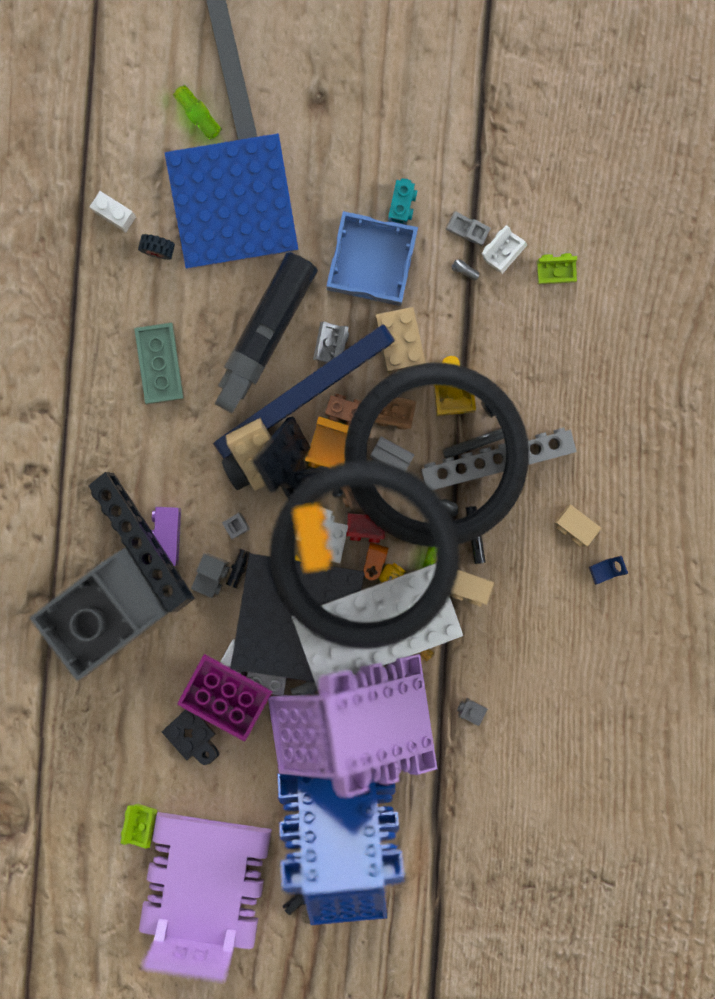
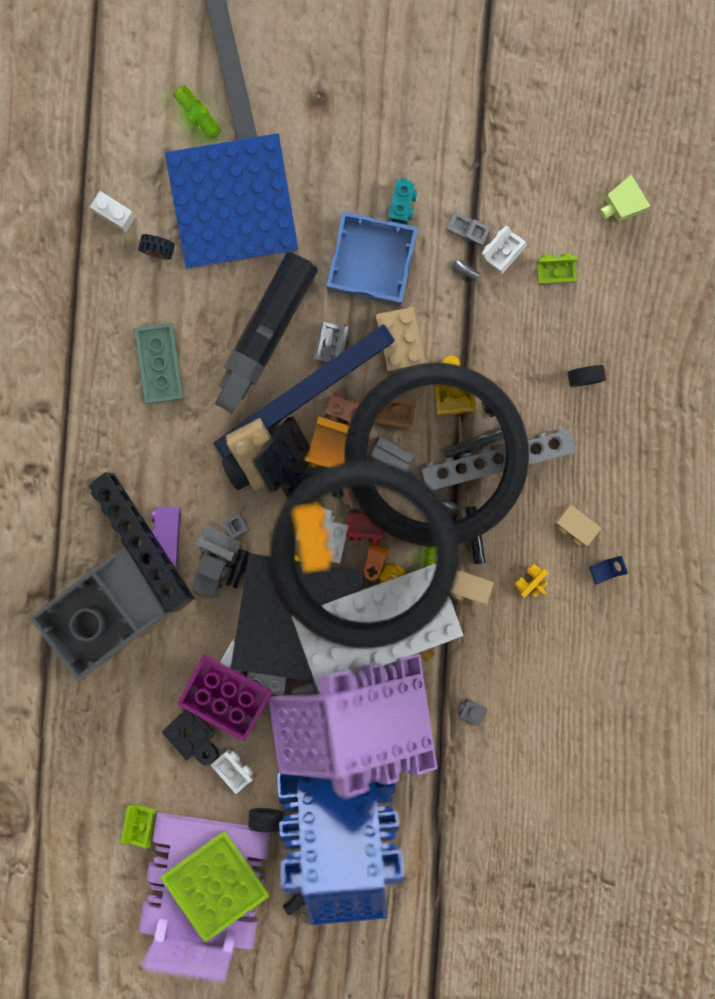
(215, 886): none -> lime plate
(218, 543): none -> light grey bracket
(232, 770): none -> white bracket
(265, 819): none -> black tyre
(537, 574): none -> yellow hips
(586, 375): none -> black tyre
(625, 201): none -> yellowish green torso

